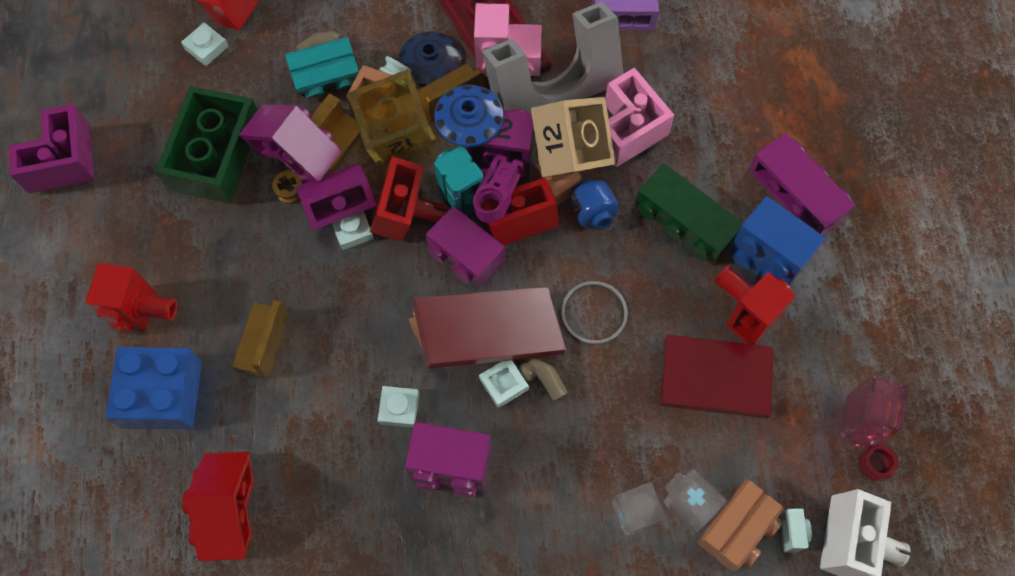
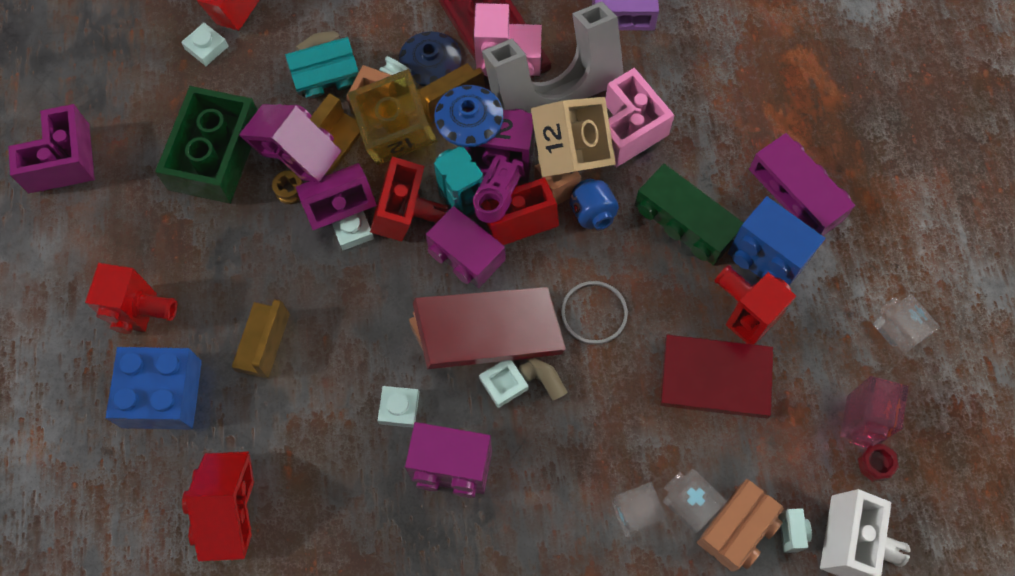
(905, 324): none -> clear brick

